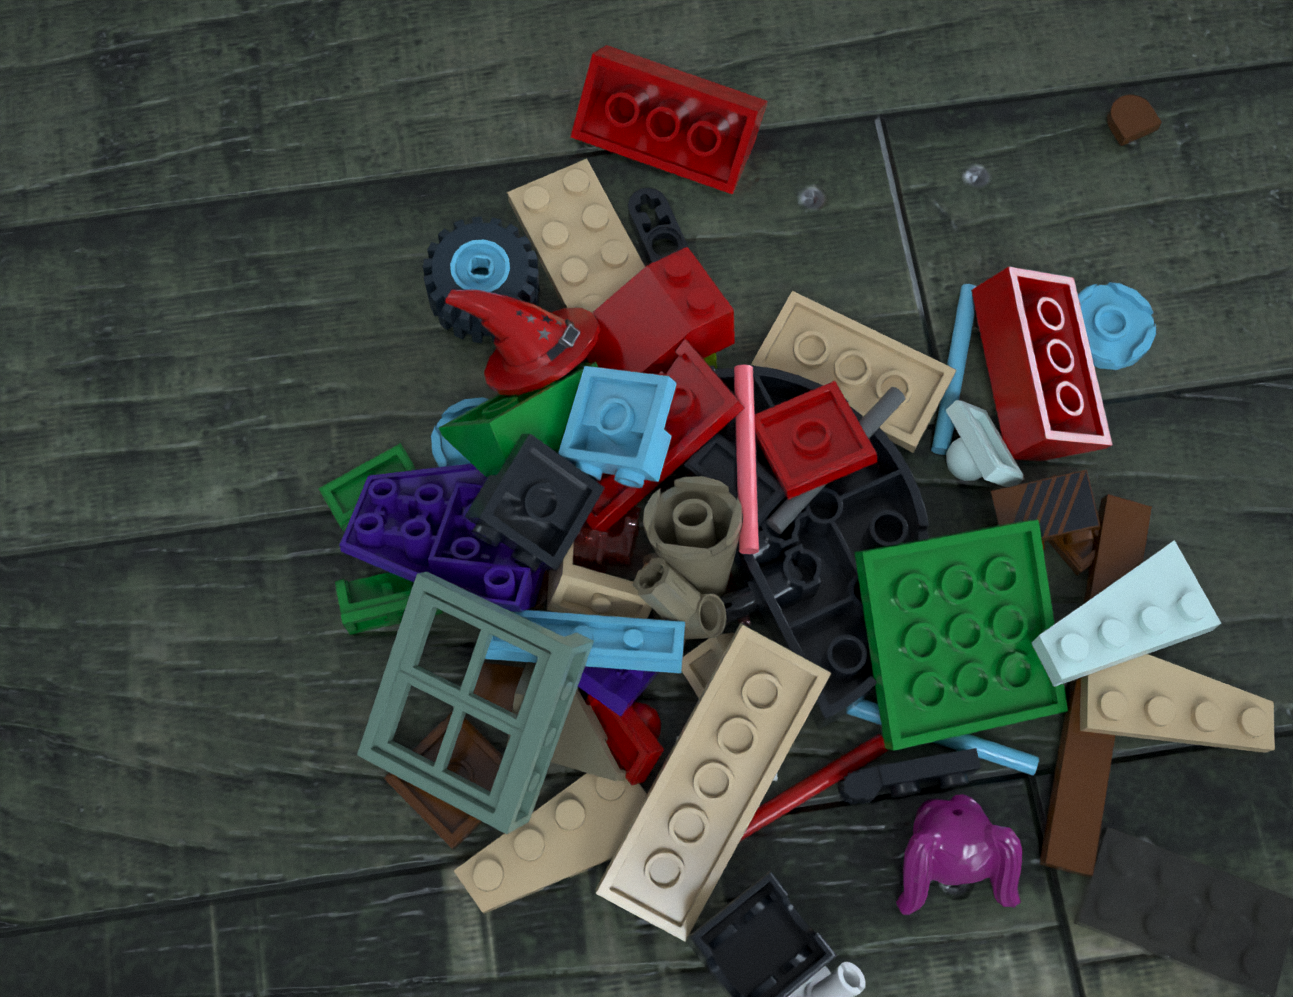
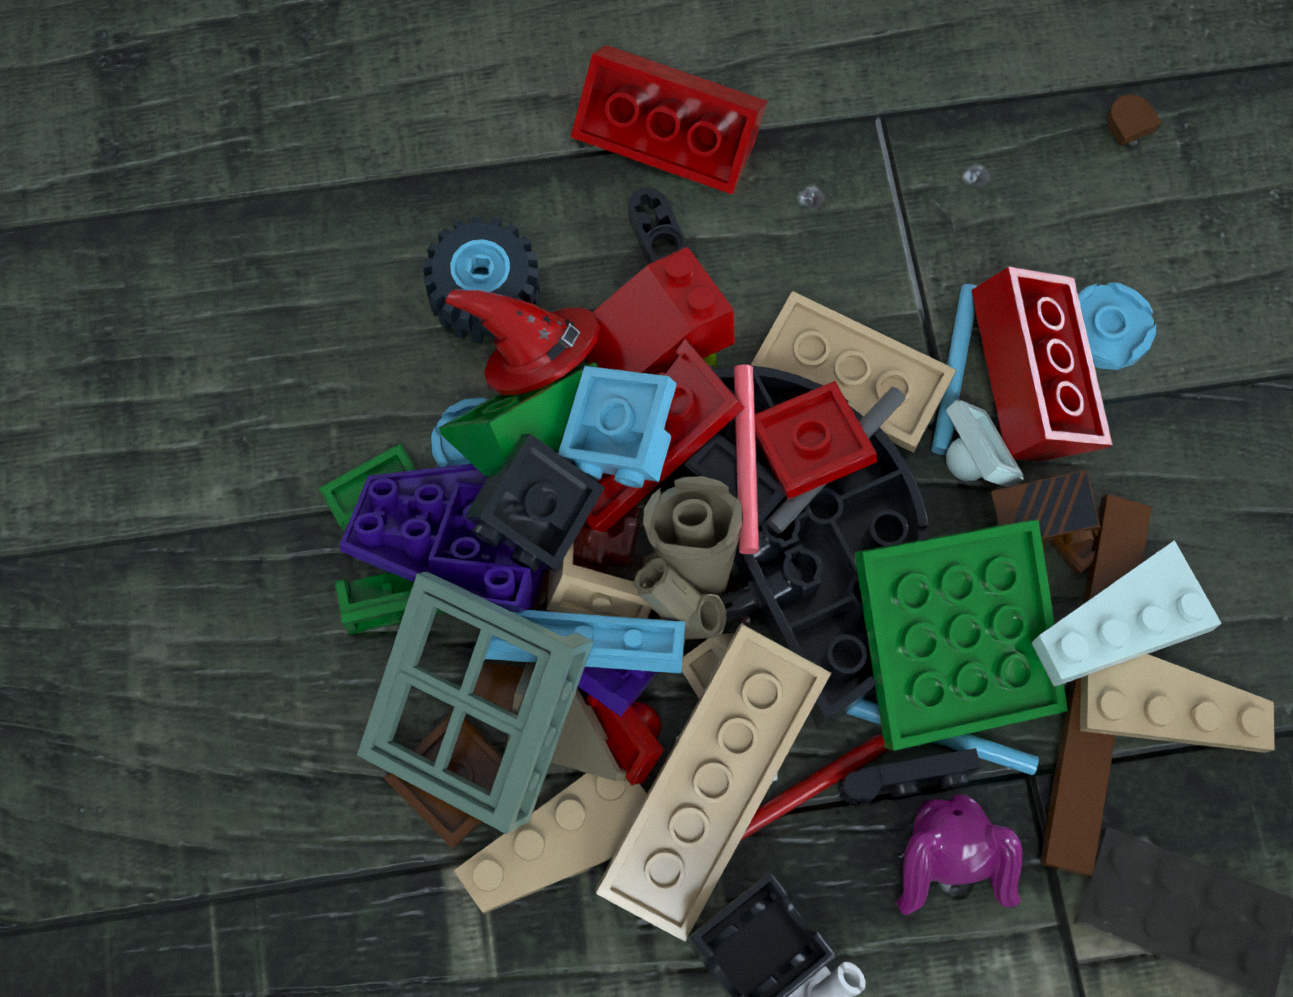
(576, 235): tan plate -> none

